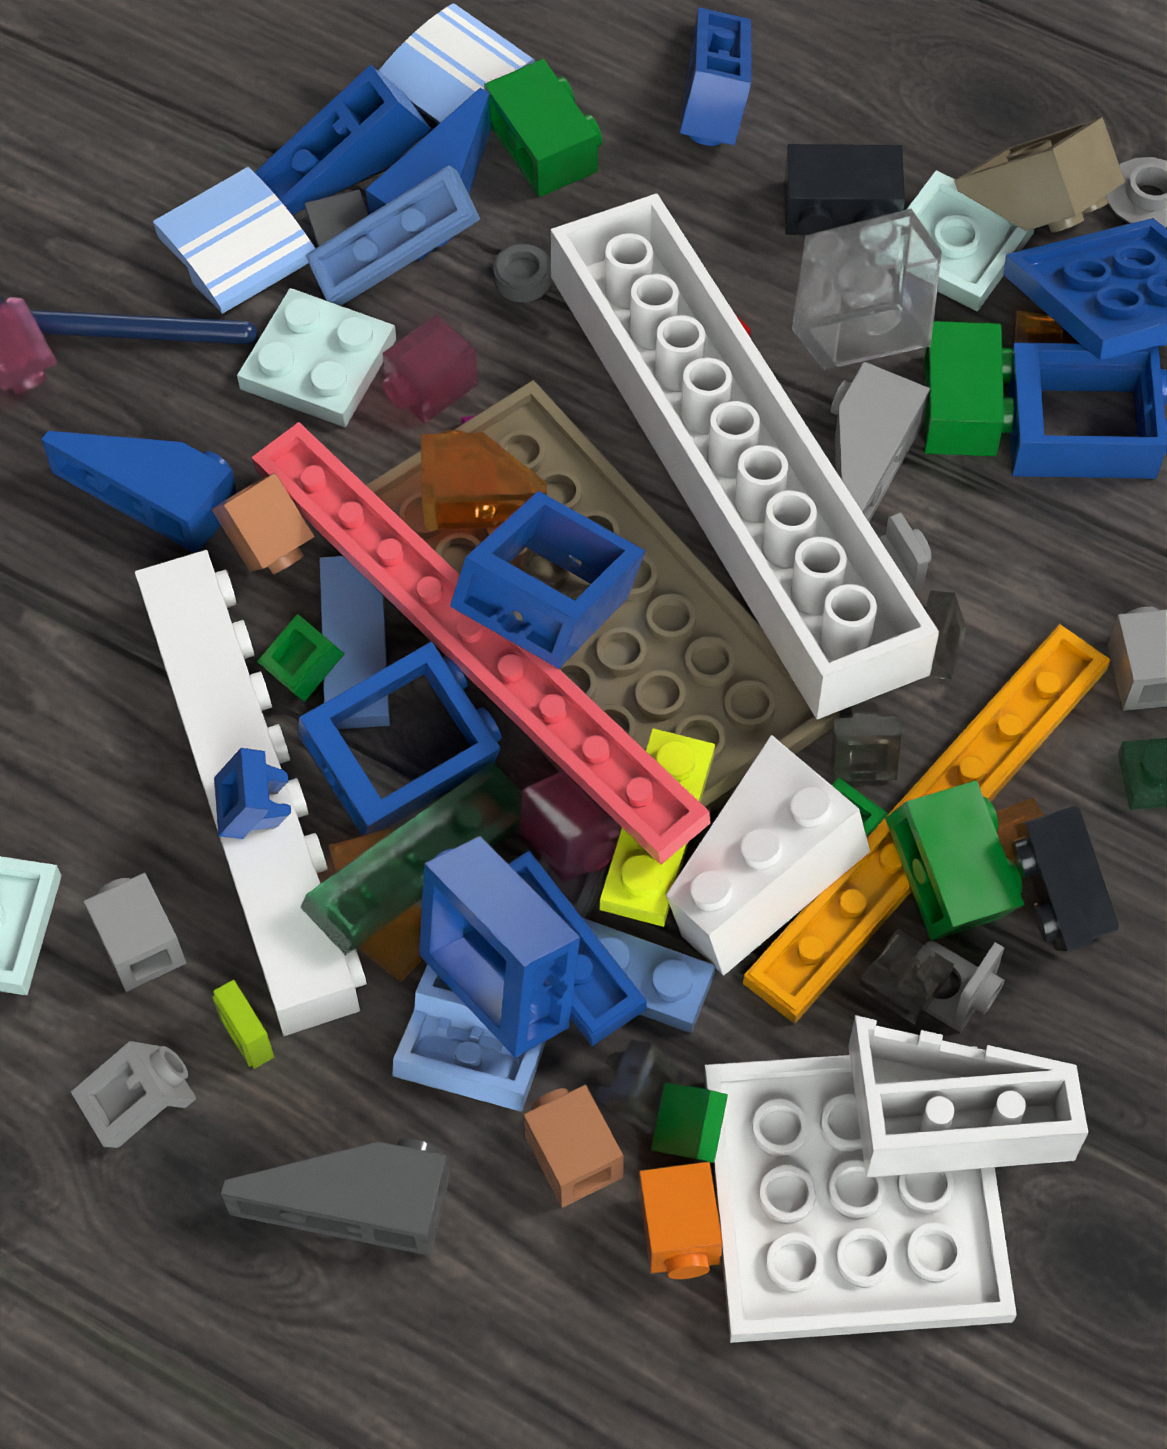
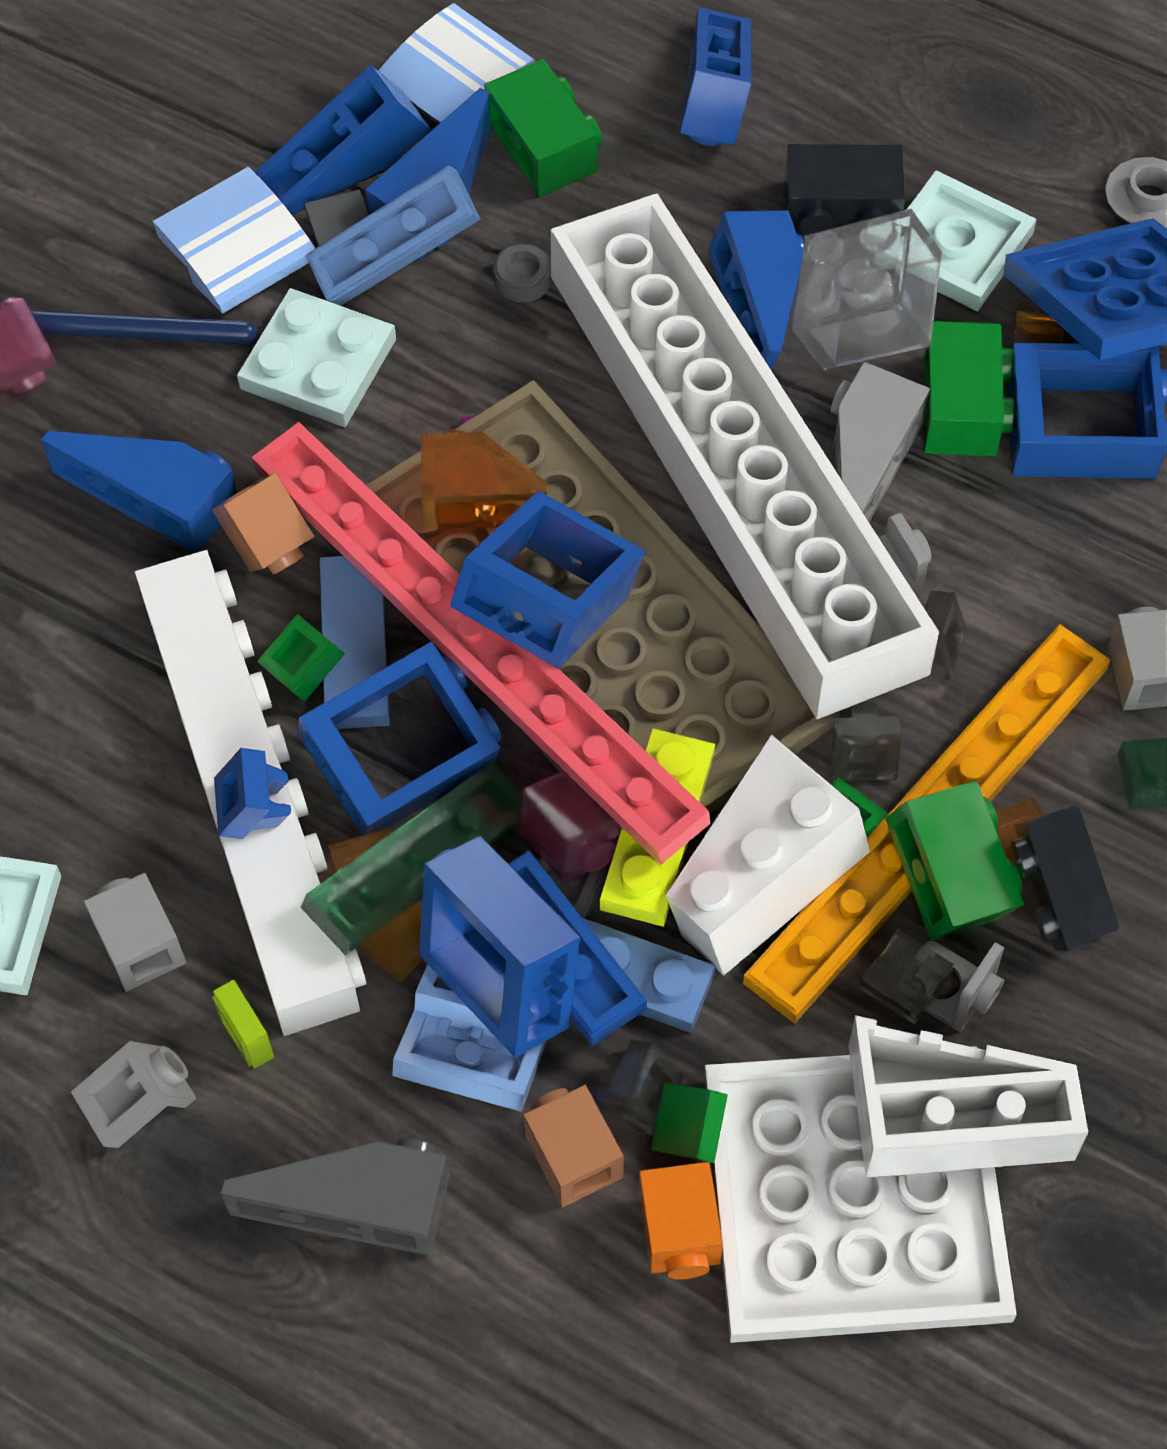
(429, 369): clear pink brick -> none
(758, 273): none -> blue slope
(1048, 178): dark tan slope -> none

